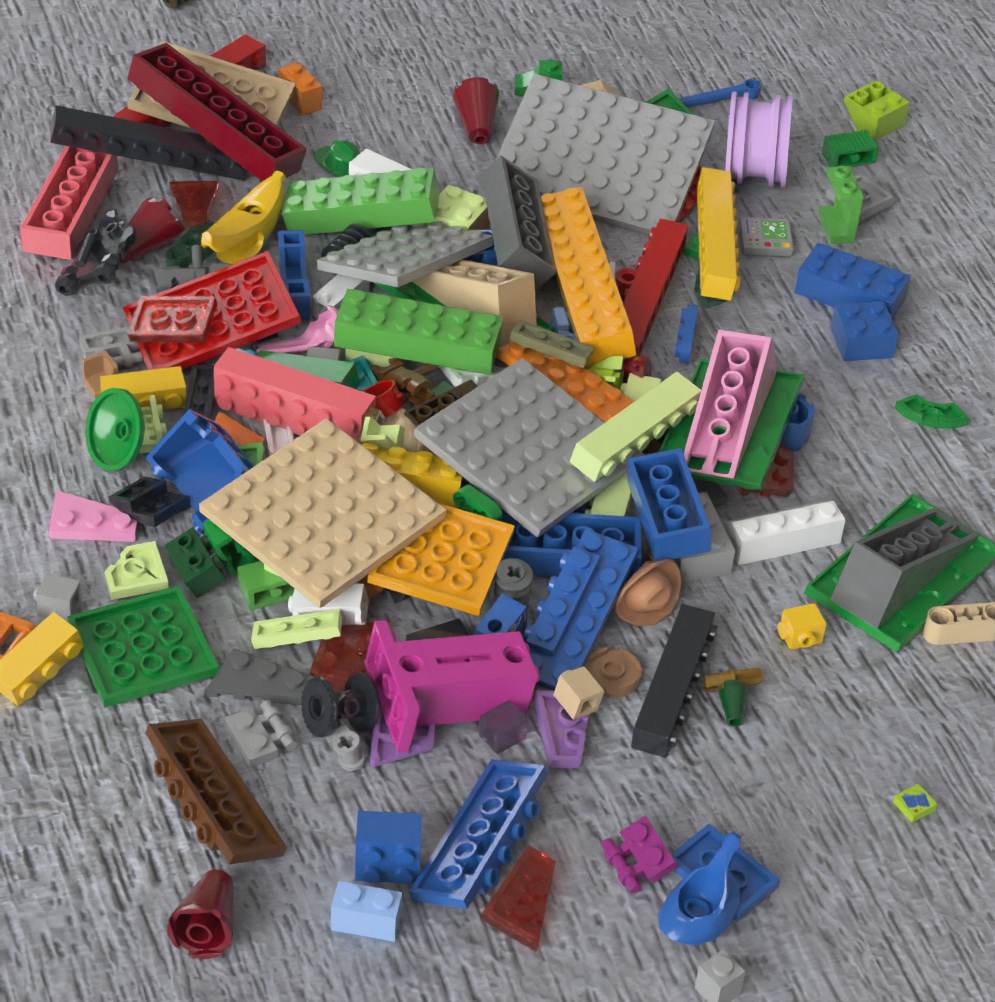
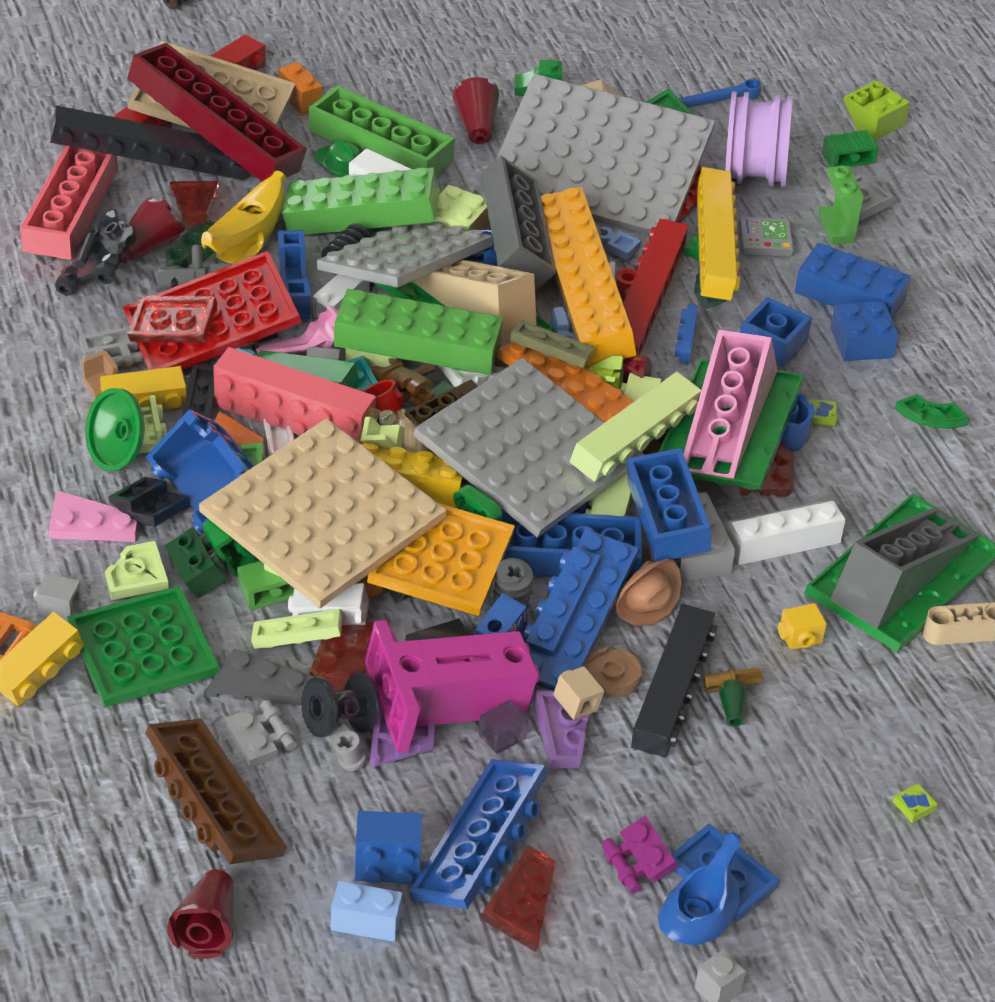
(384, 131): none -> bright green brick
(387, 418): none -> olive piece
(619, 244): none -> medium blue plate
(782, 323): none -> blue brick
(824, 412): none -> lime tile

